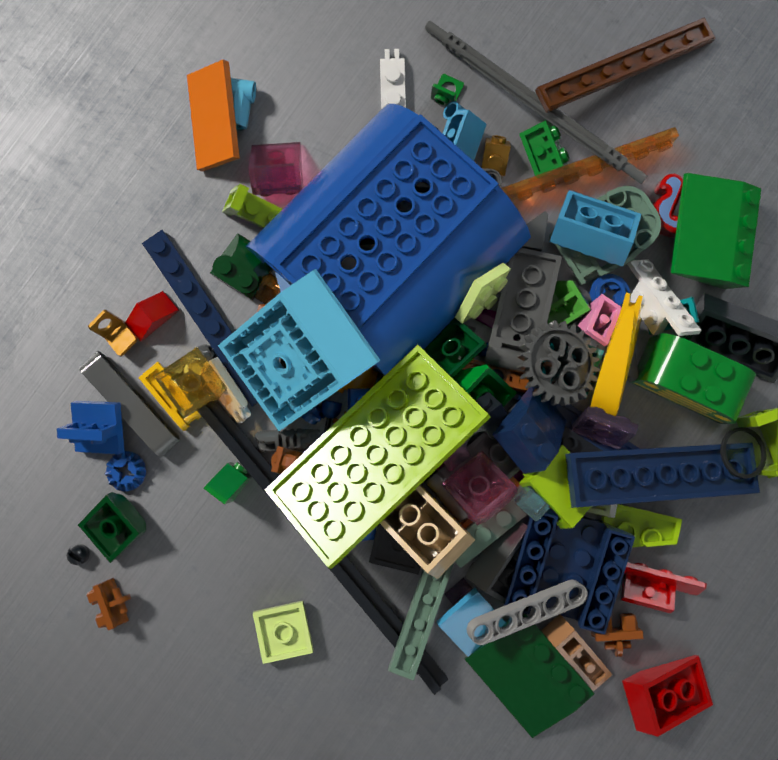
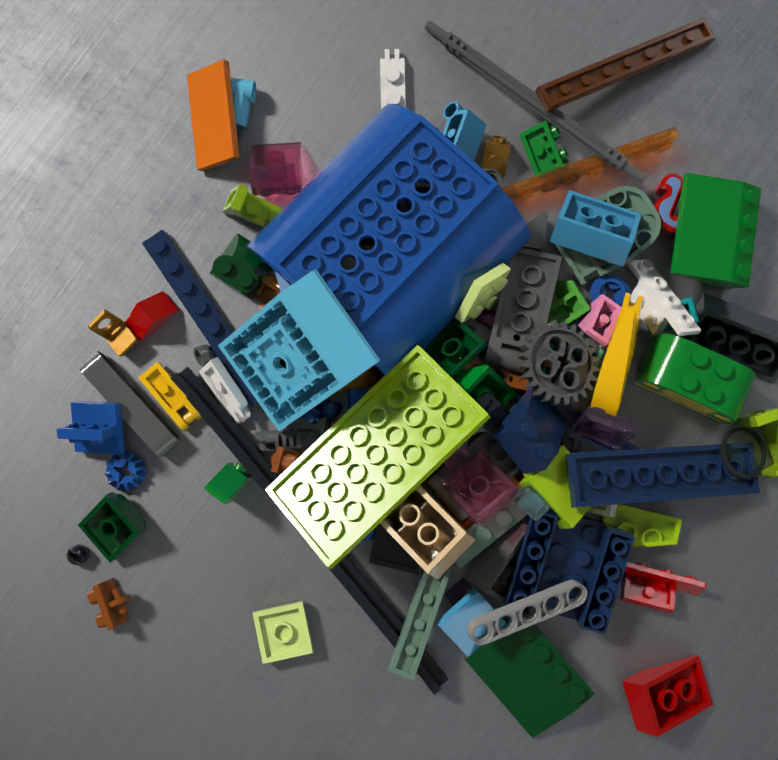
(191, 383): clear yellow slope -> none
(444, 96): green bracket -> none
(576, 652): medium nougat slope -> none
(627, 631): dark orange hips -> none

